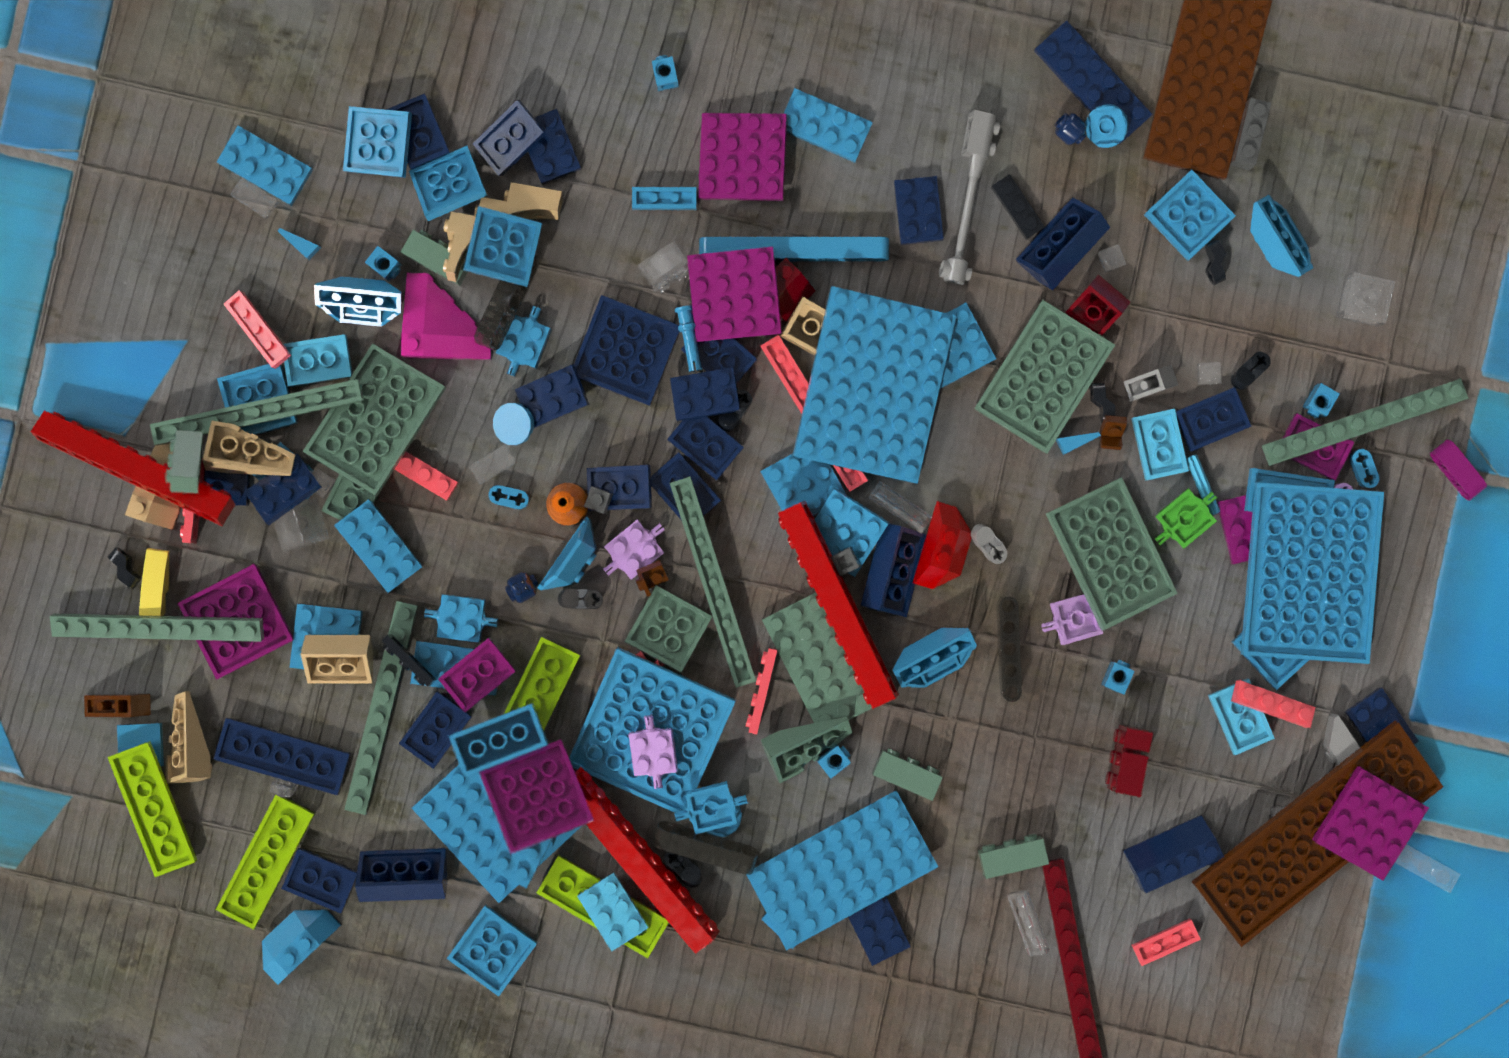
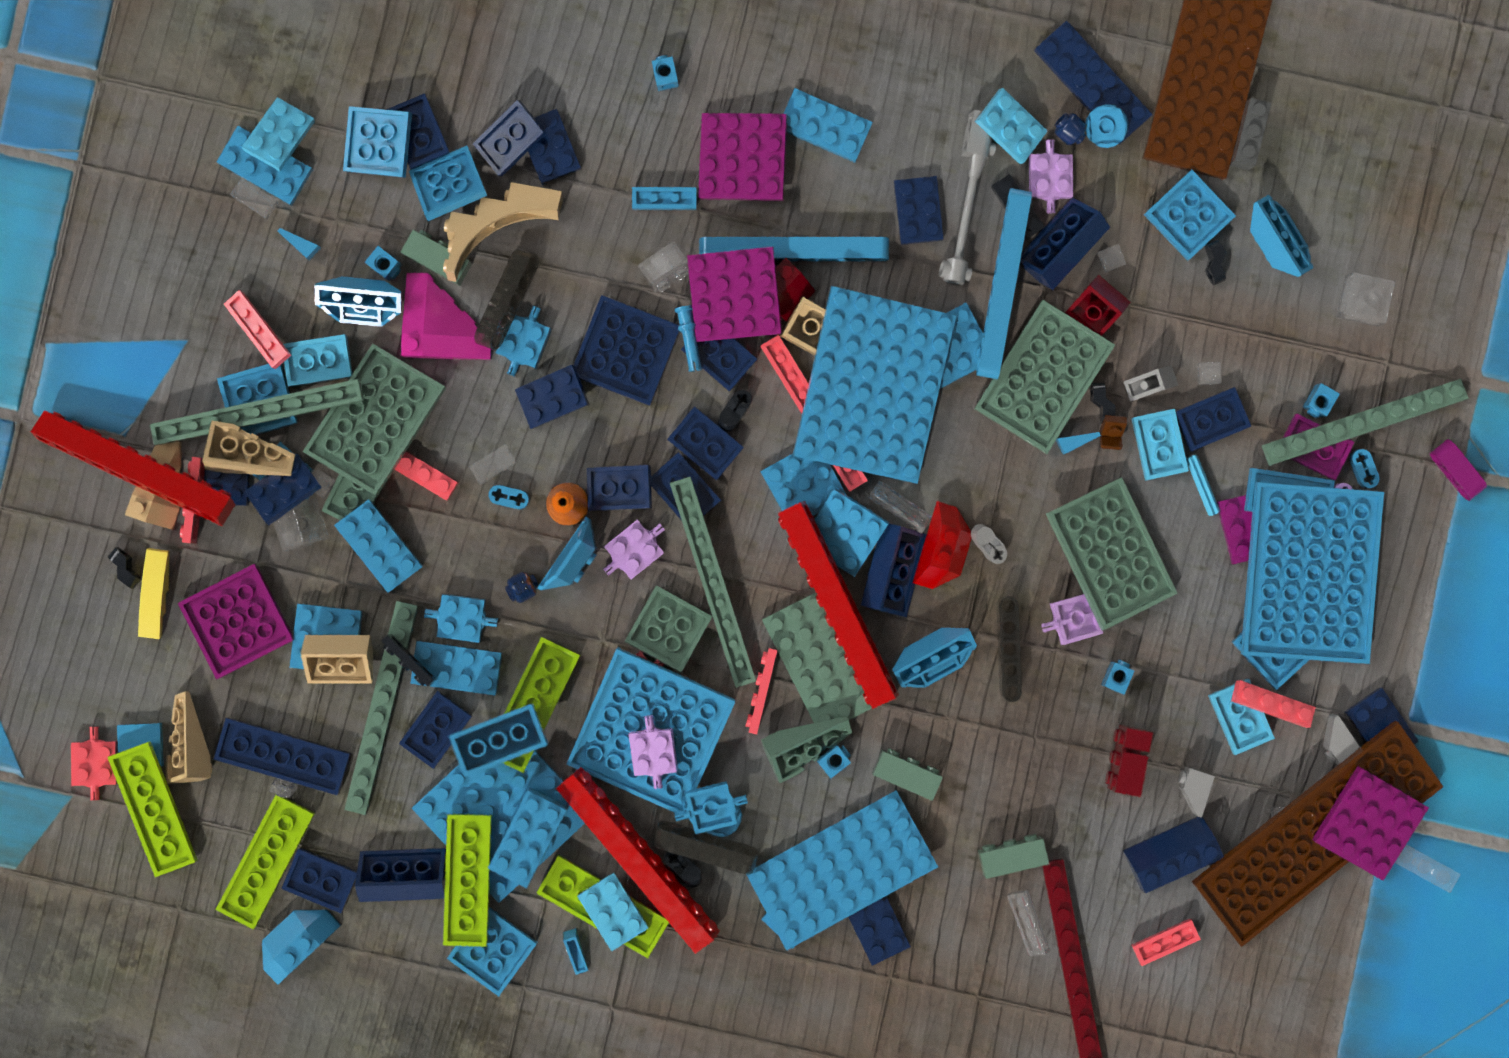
(90, 763): none -> coral plate
(117, 705): reddish brown slope -> none
(157, 627): sand green plate -> none
(185, 461): sand green brick -> none
(278, 134): none -> medium azure plate
(467, 880): none -> lime plate
(477, 675): magenta plate -> none
(502, 246): dark azure plate -> none
(513, 423): tile -> none
(536, 796): magenta plate -> none
(570, 599): black piece -> none
(575, 951): none -> dark azure piece
(598, 500): dark grey plate -> none
(651, 576): reddish brown bracket -> none
(705, 394): dark blue plate -> none
(845, 561): dark grey plate -> none
(1004, 283): none -> dark azure beam
(1011, 126): none -> medium azure plate
(1051, 176): none -> lavender plate
(1185, 518): bright green plate -> none
(1195, 788): none -> light grey slope
(1257, 363): black piece -> none

